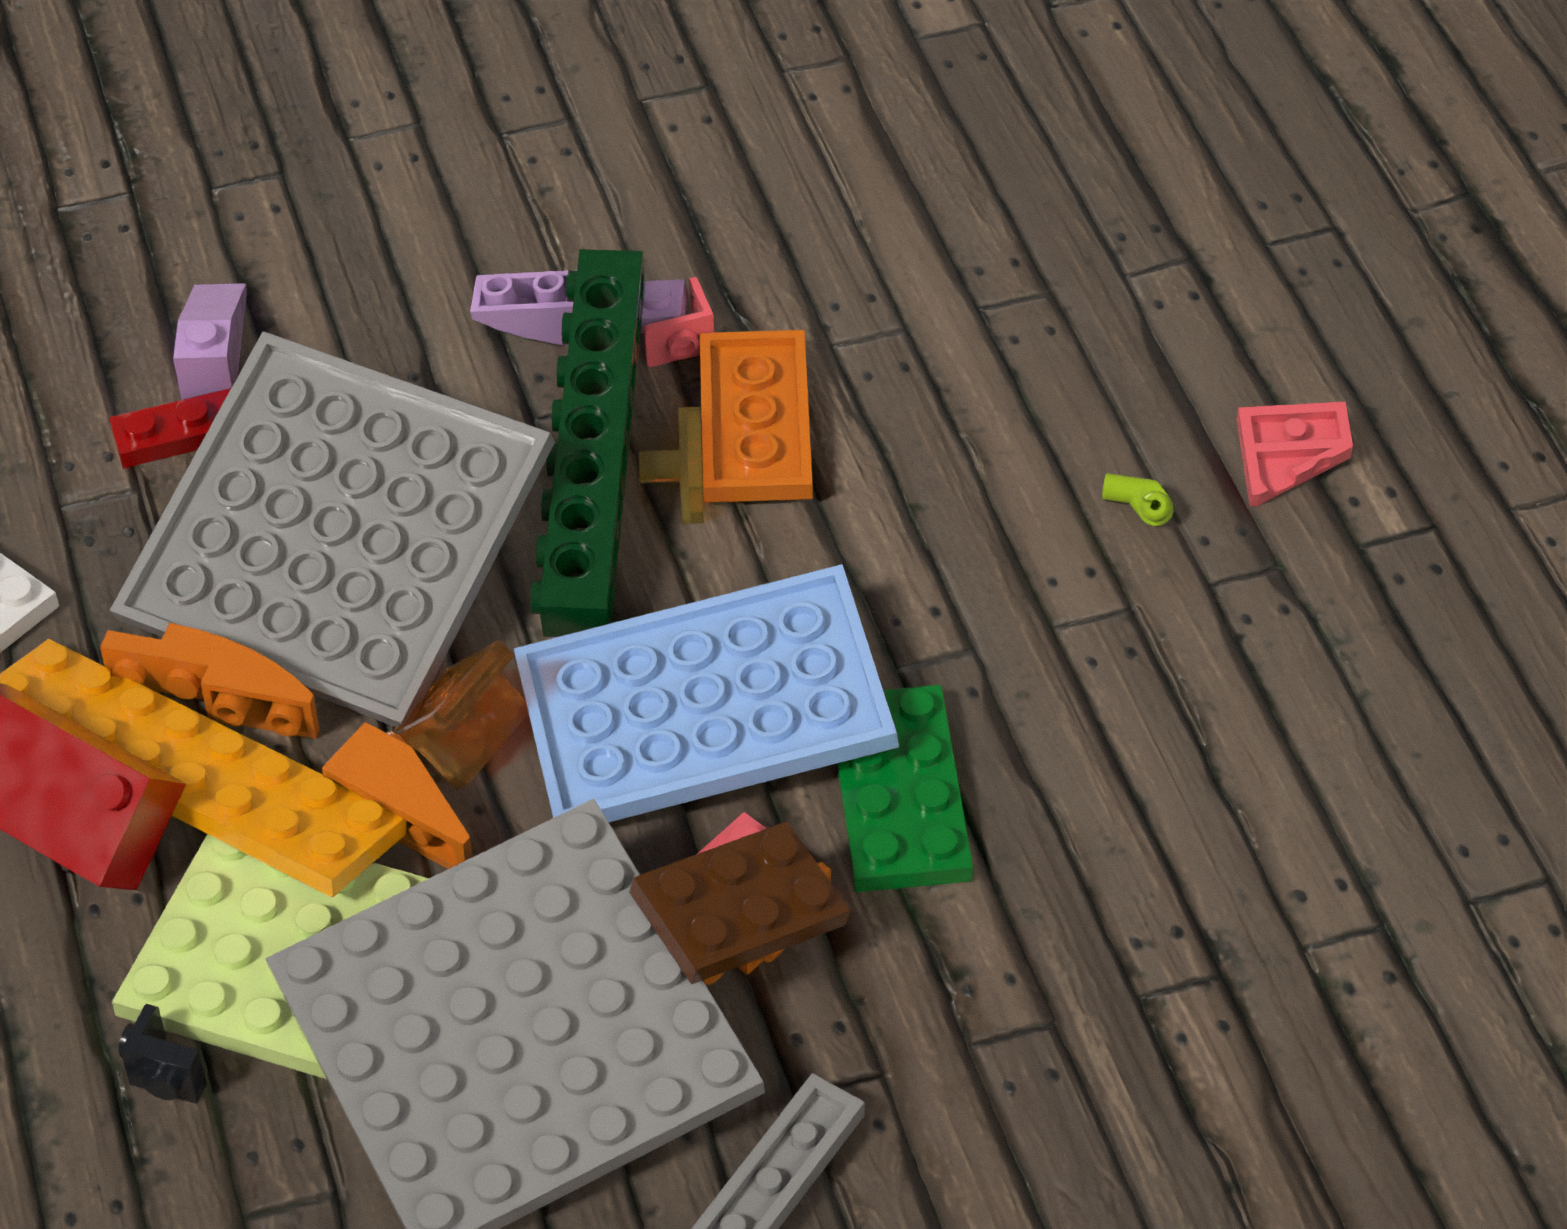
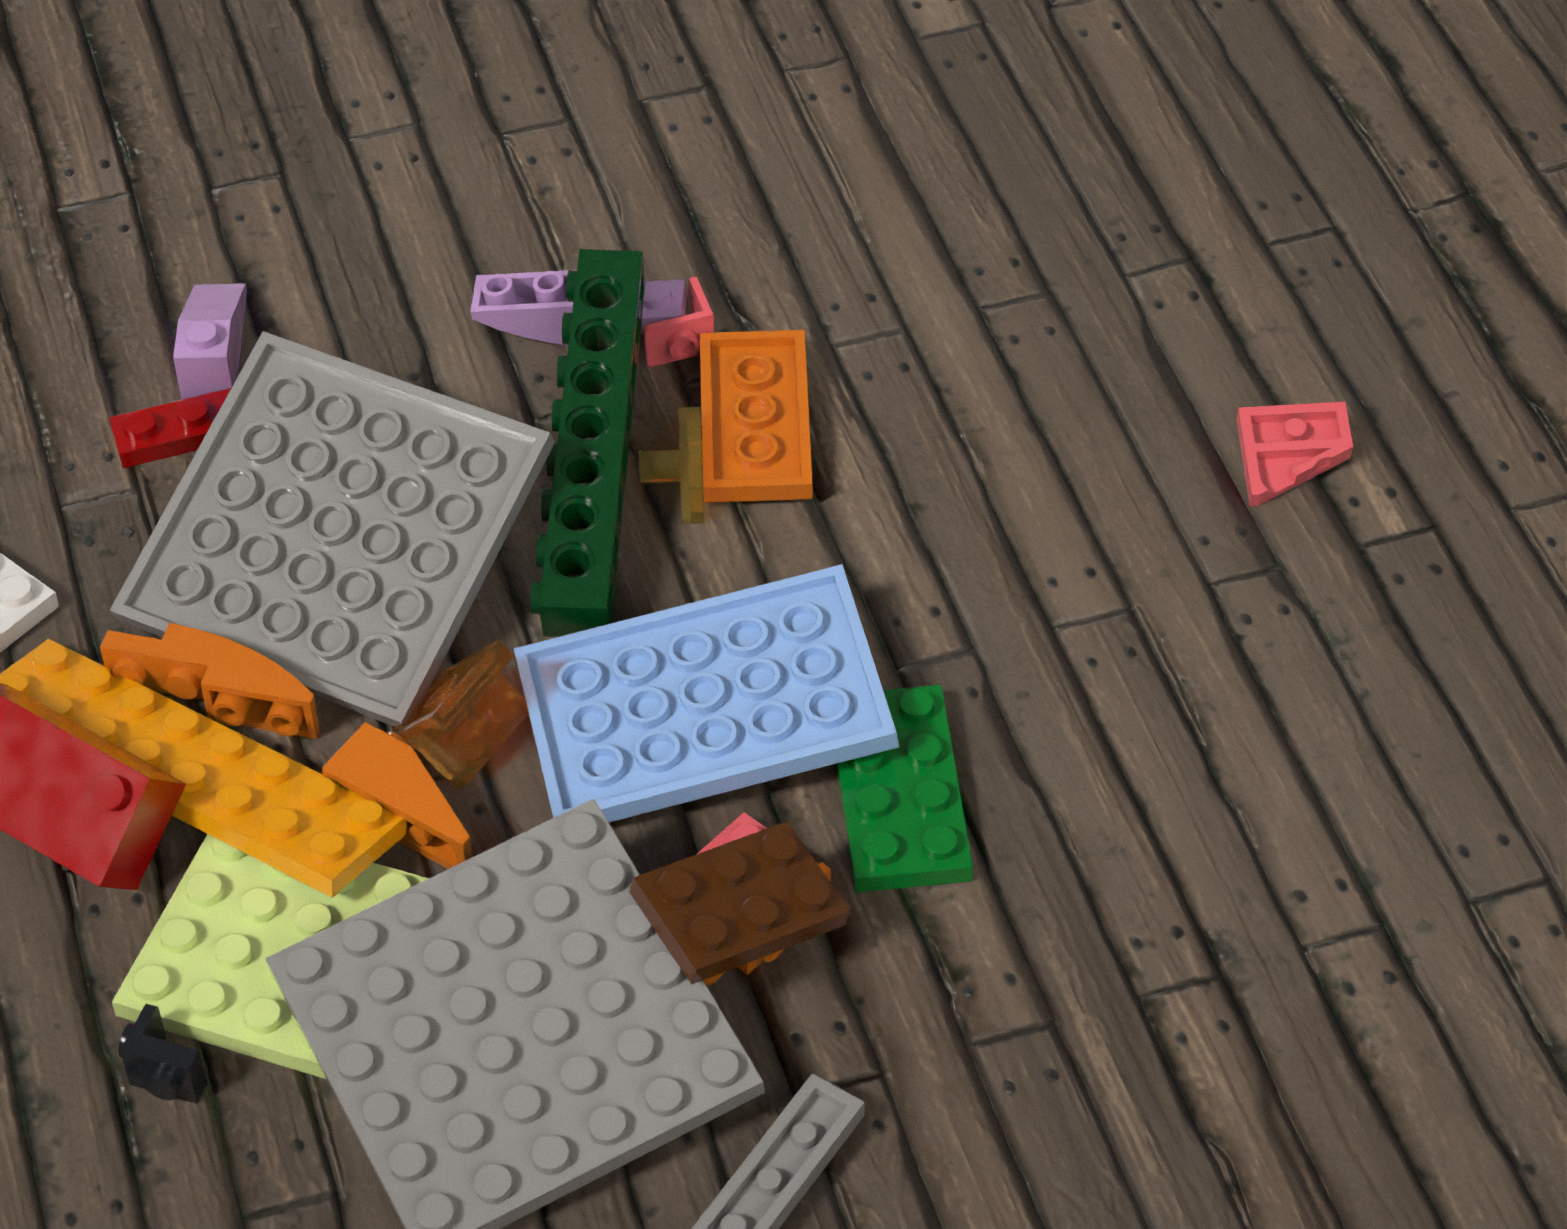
(1142, 494): lime arm -> none

